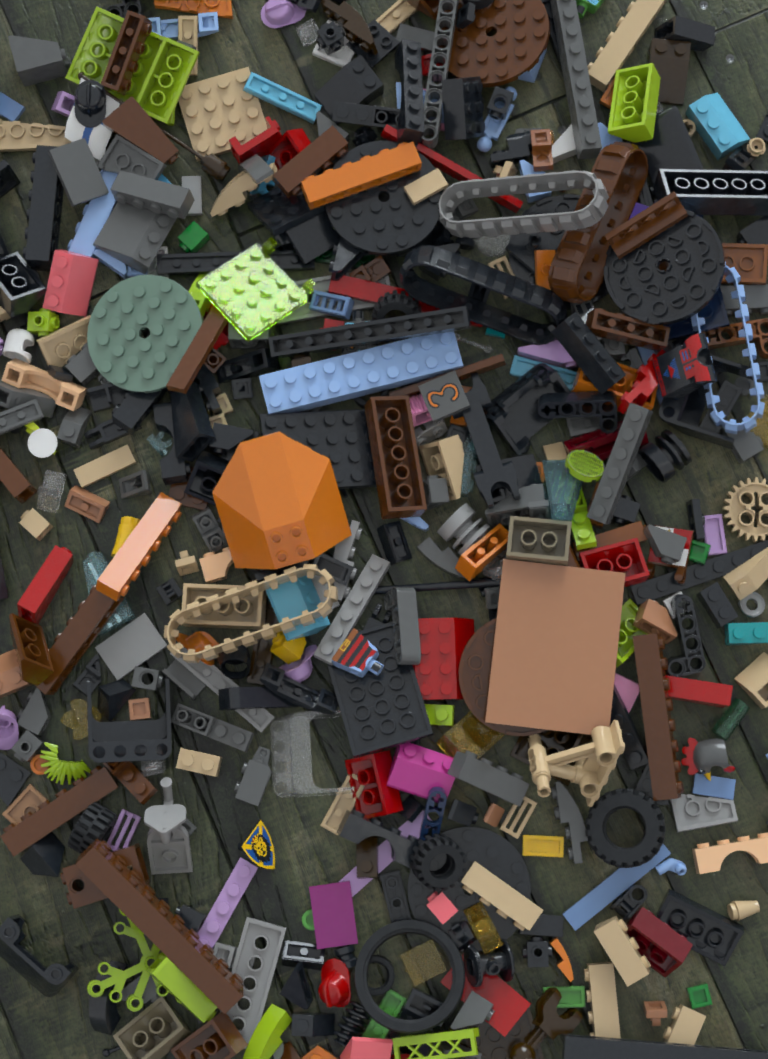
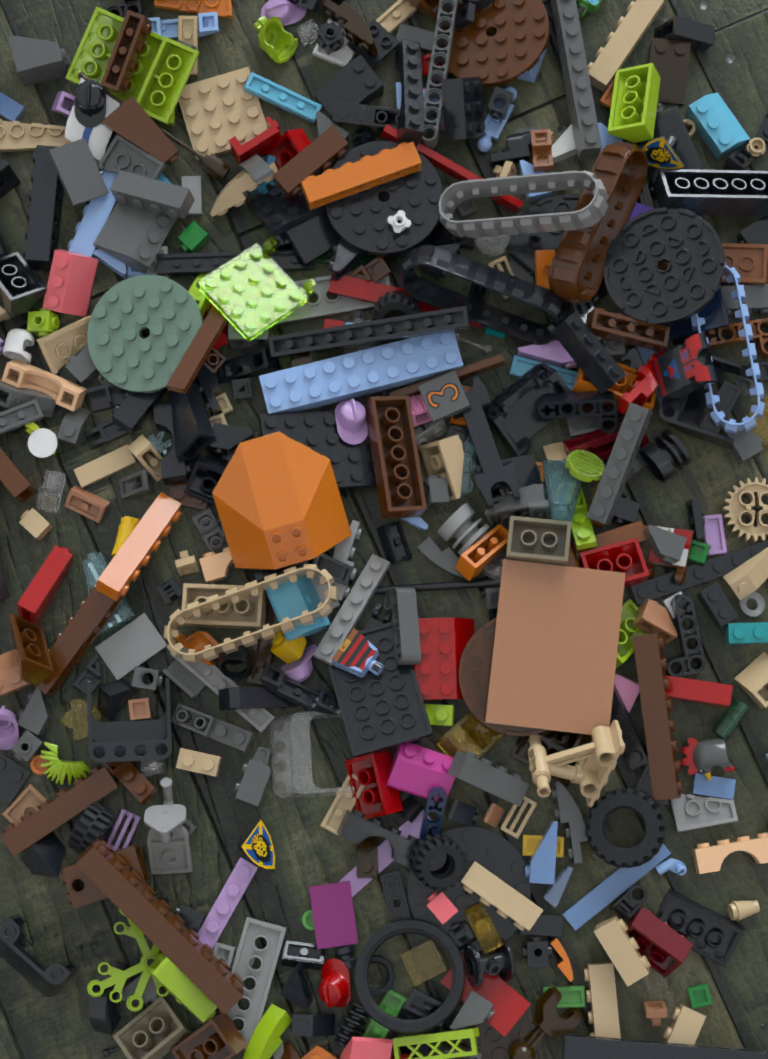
(60, 373): black tile -> none
(147, 456): none -> tan slope
(275, 40): none -> lime helmet
(347, 309): medium blue slope -> none
(351, 421): none -> lavender piece
(398, 227): none -> white plate
(425, 186): tan tile -> none
(543, 861): none -> medium blue slope
(555, 891): none -> sand blue slope
(646, 225): reddish brown fence -> none
(661, 154): none -> shield

